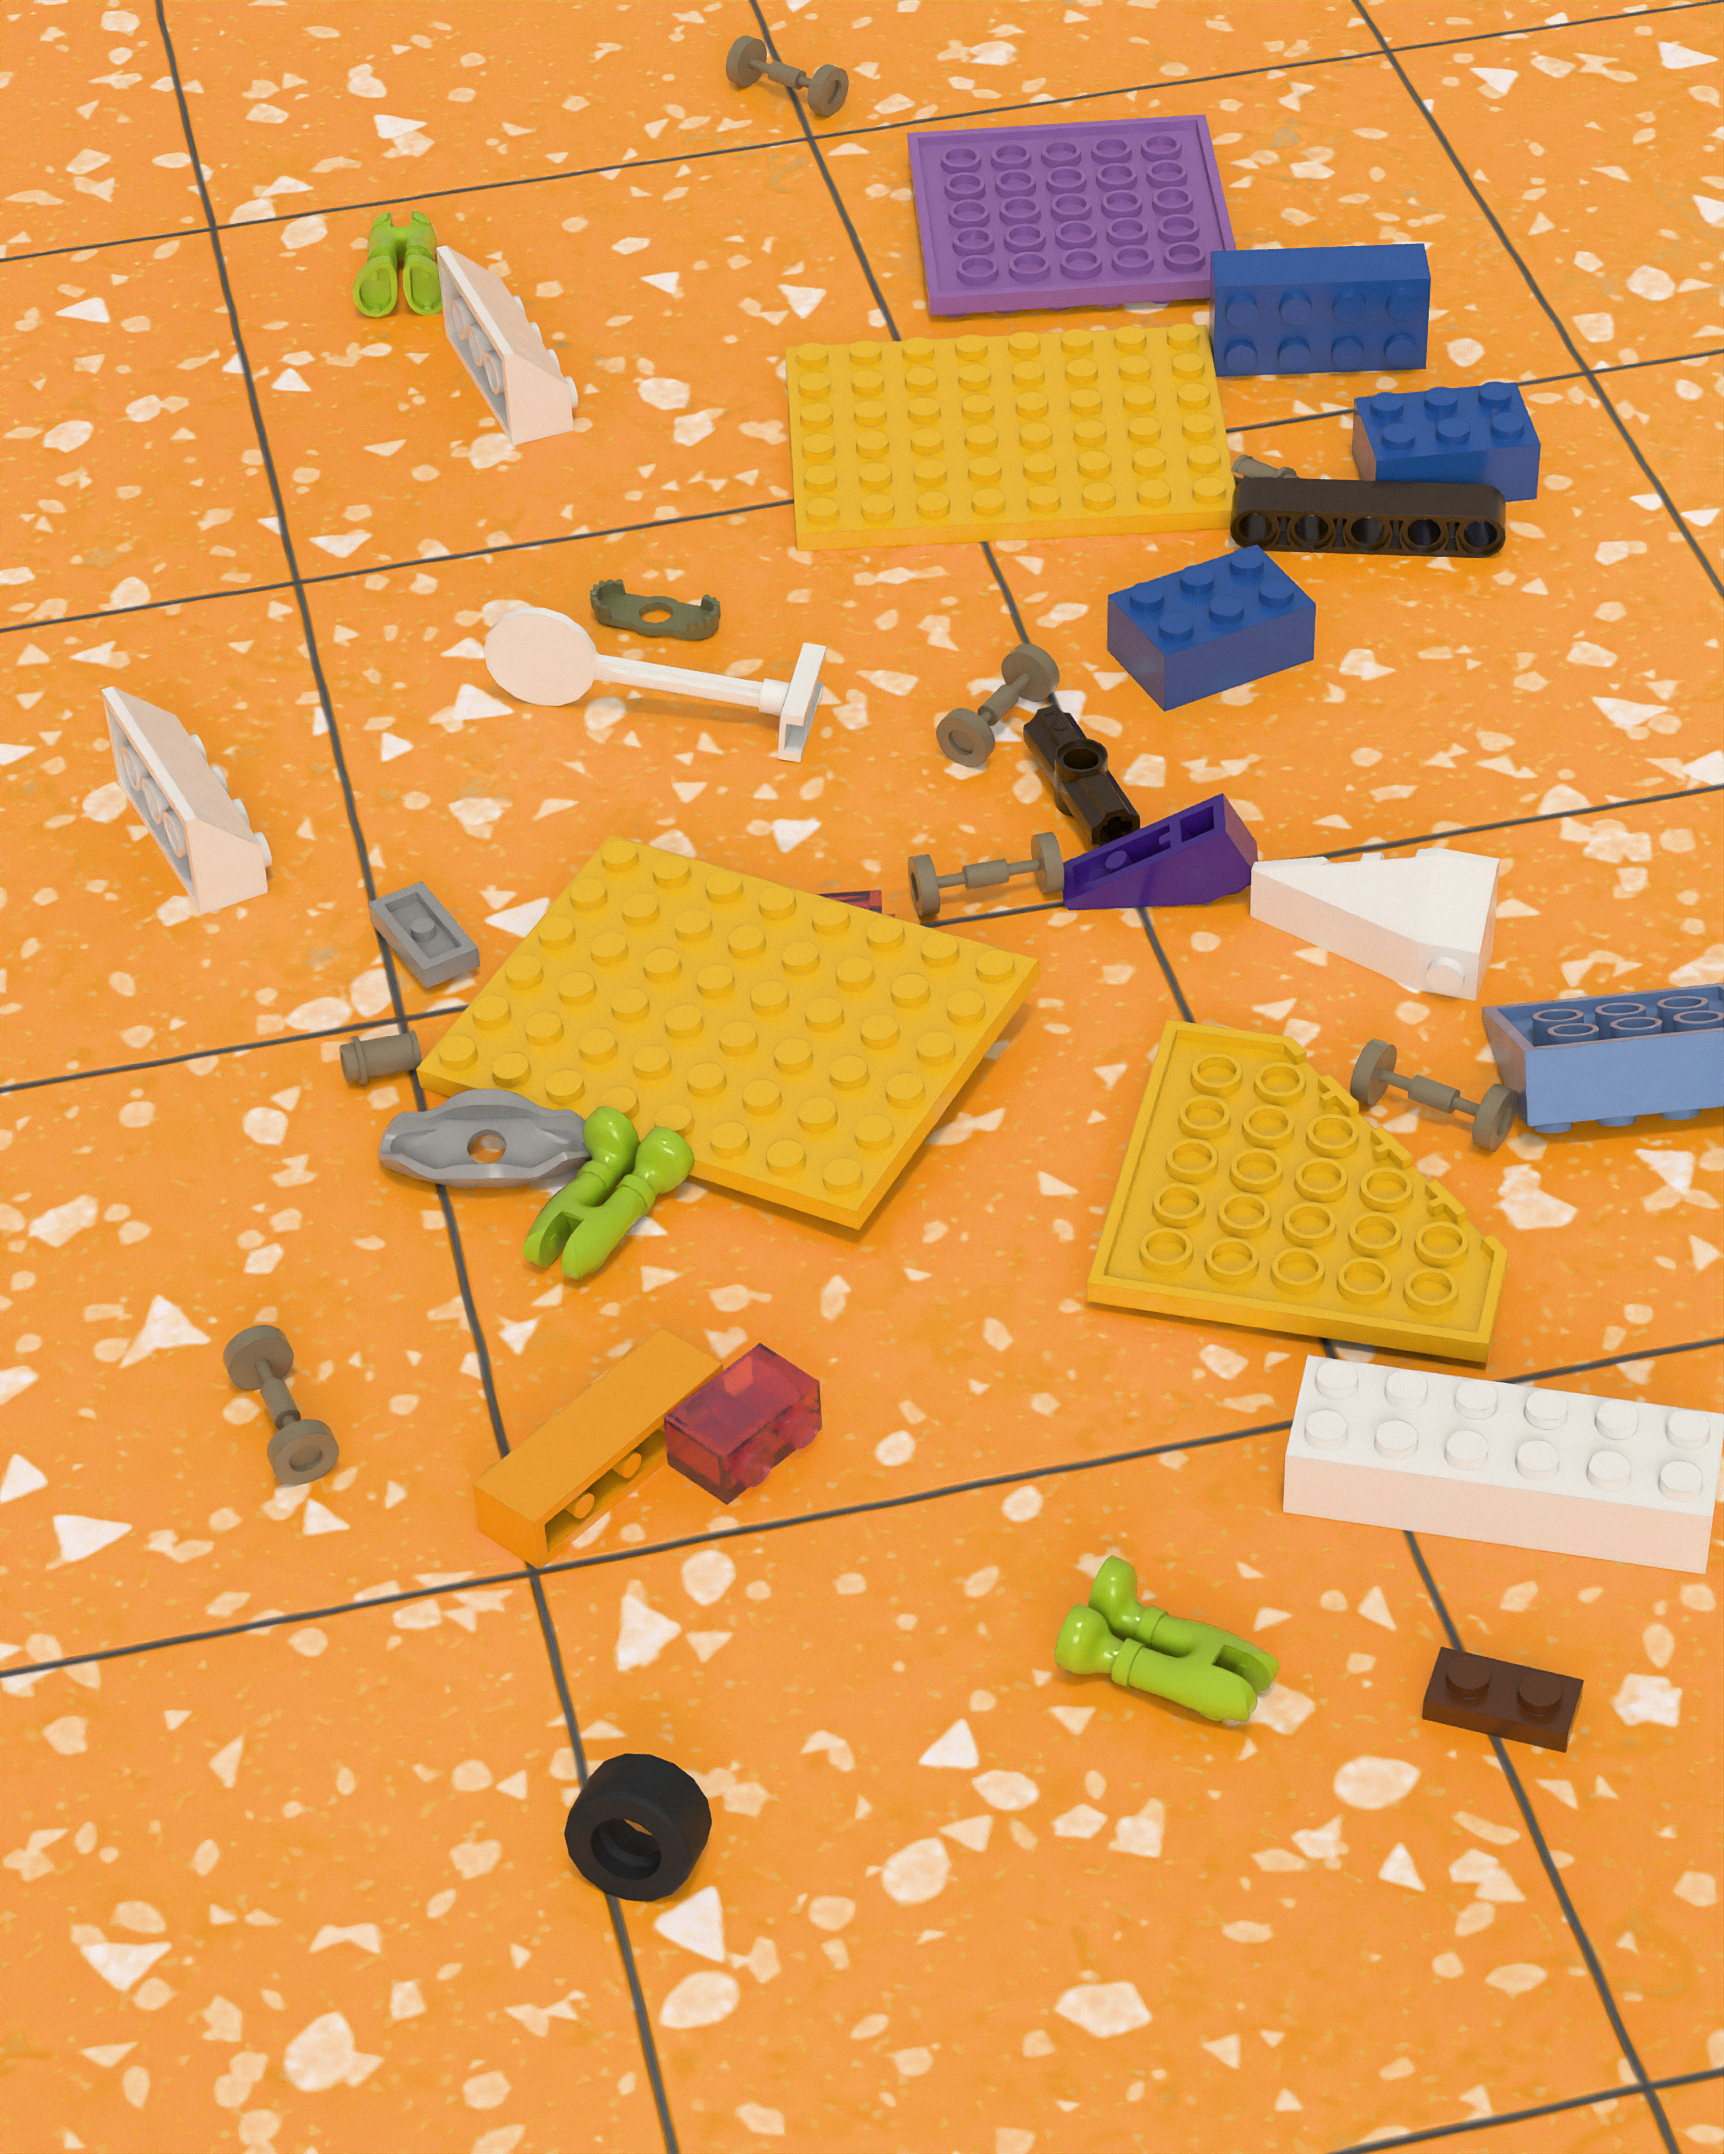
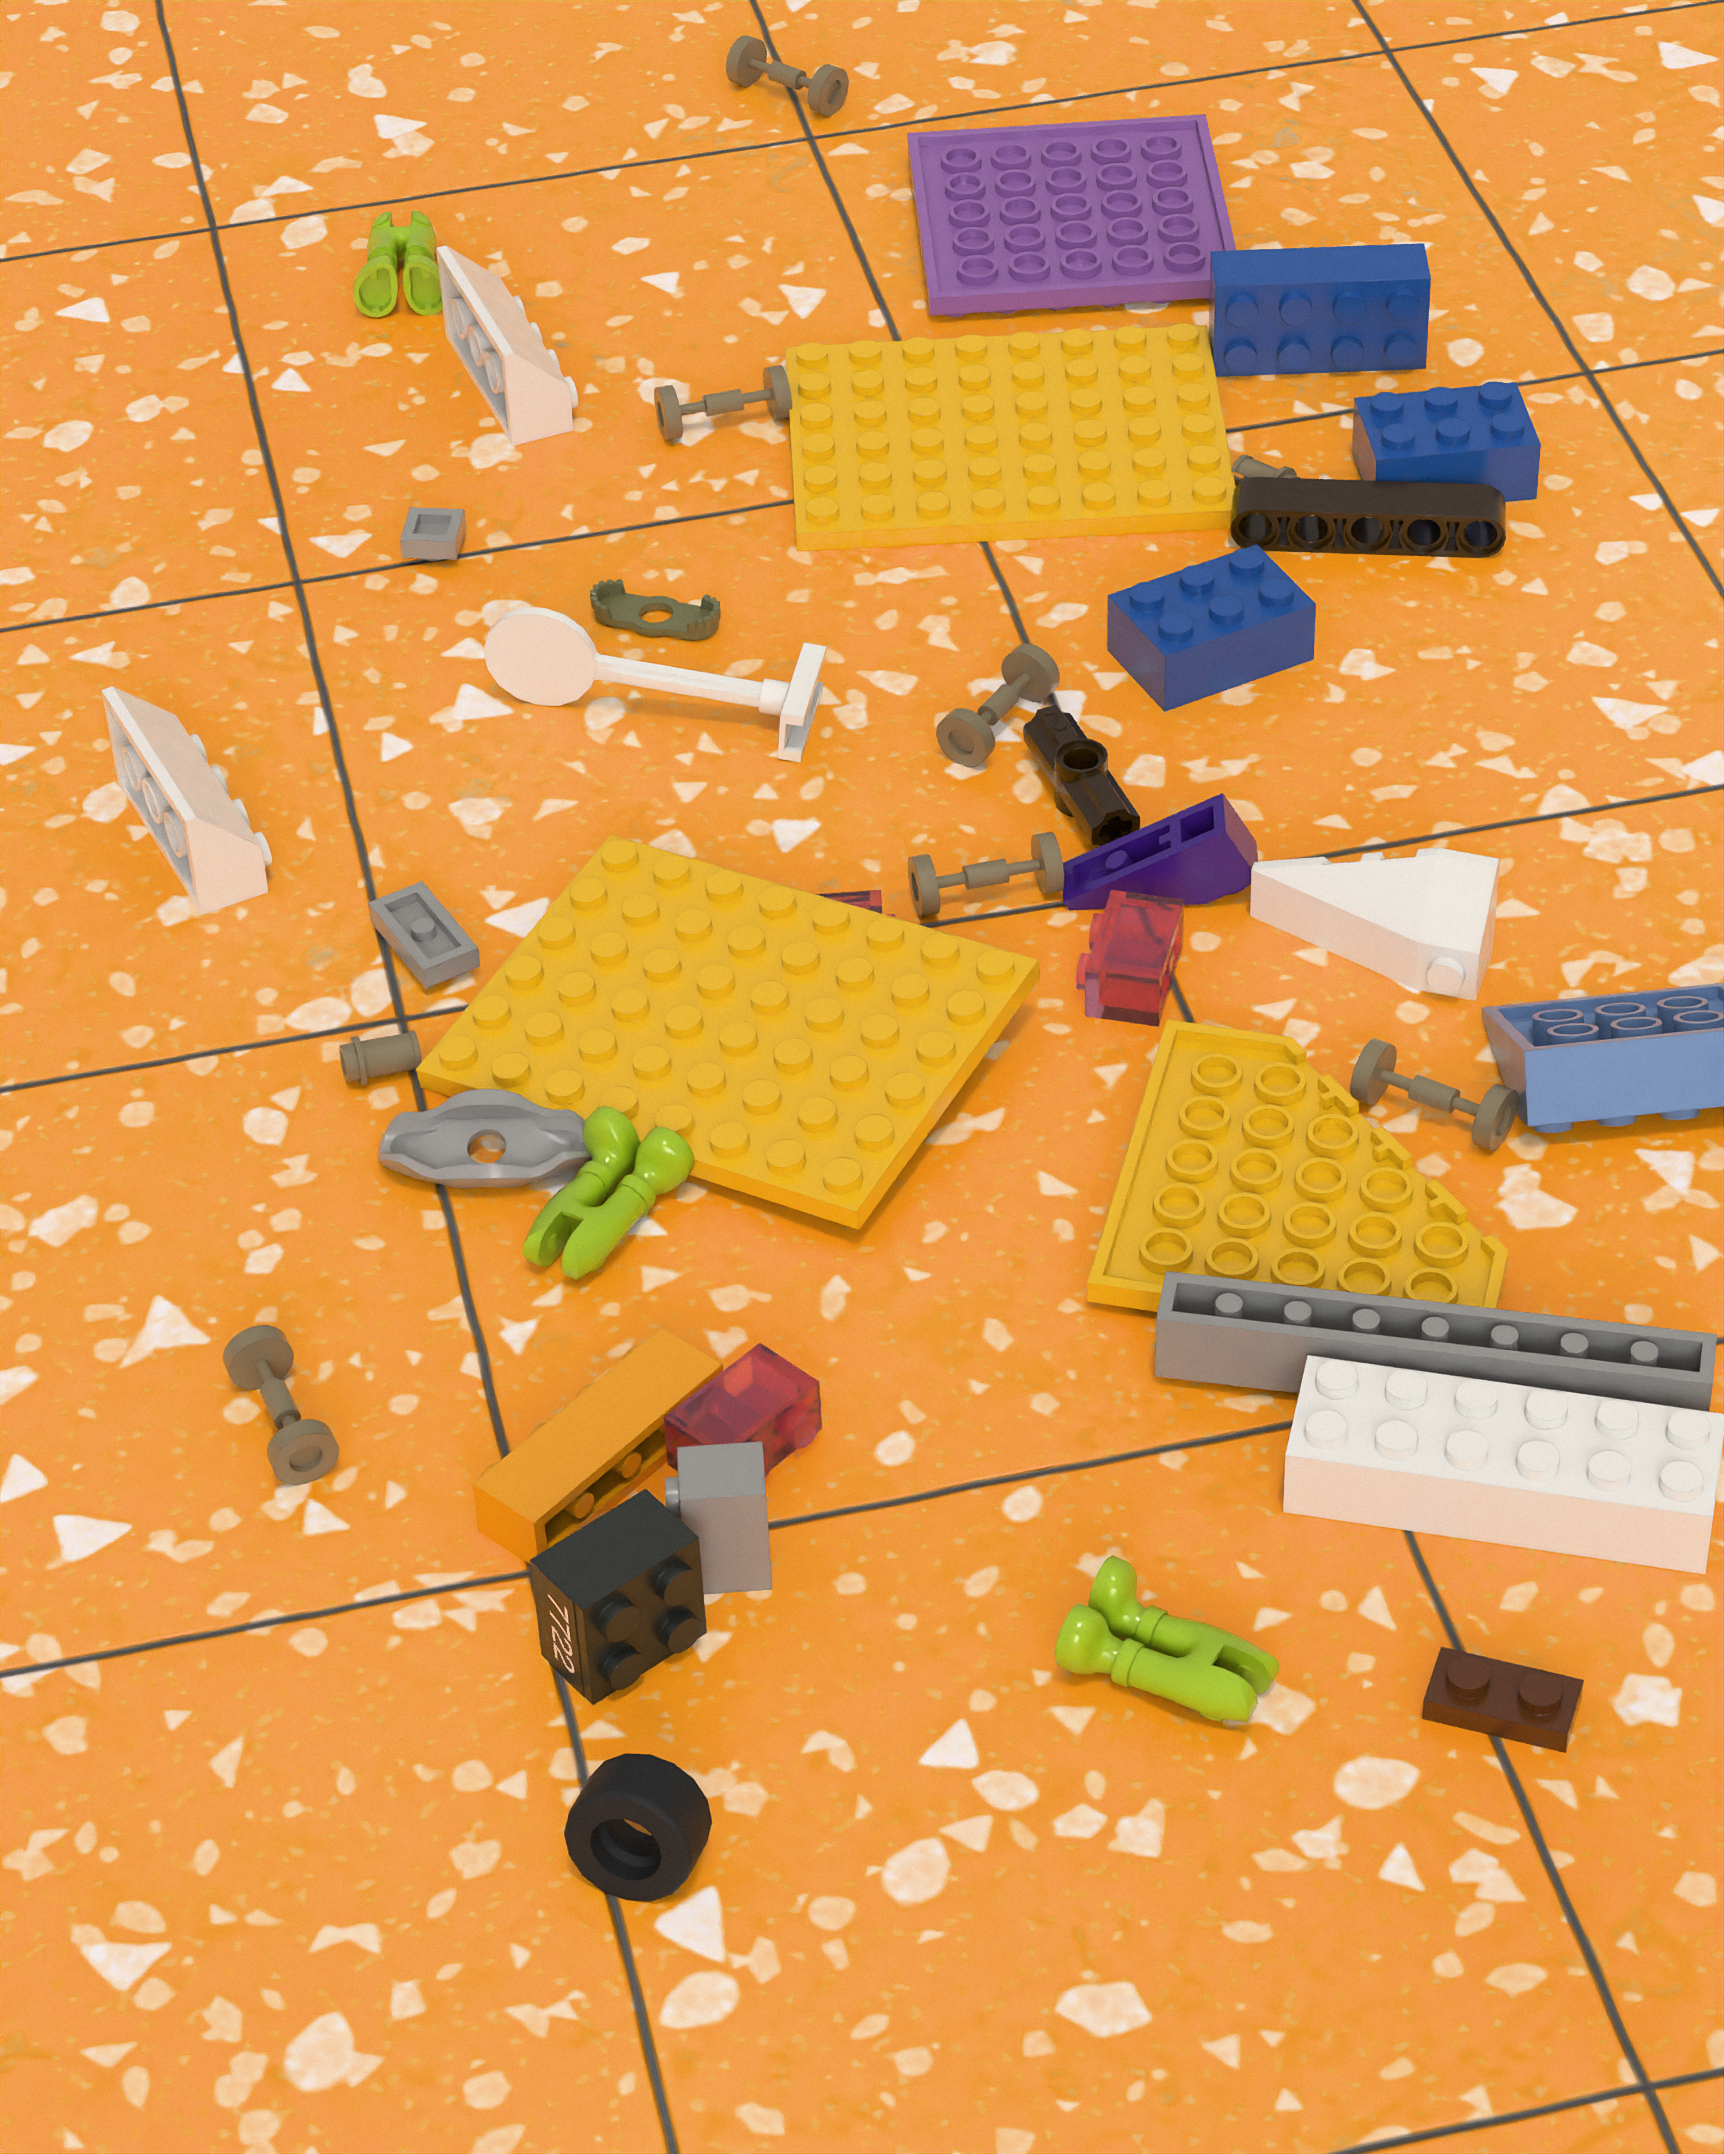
(433, 533): none -> light grey plate
(619, 1596): none -> pearl dark grey brick
(725, 1504): none -> light grey brick
(775, 392): none -> dark tan wheel
(1132, 957): none -> clear pink brick
(1264, 1332): none -> light grey brick

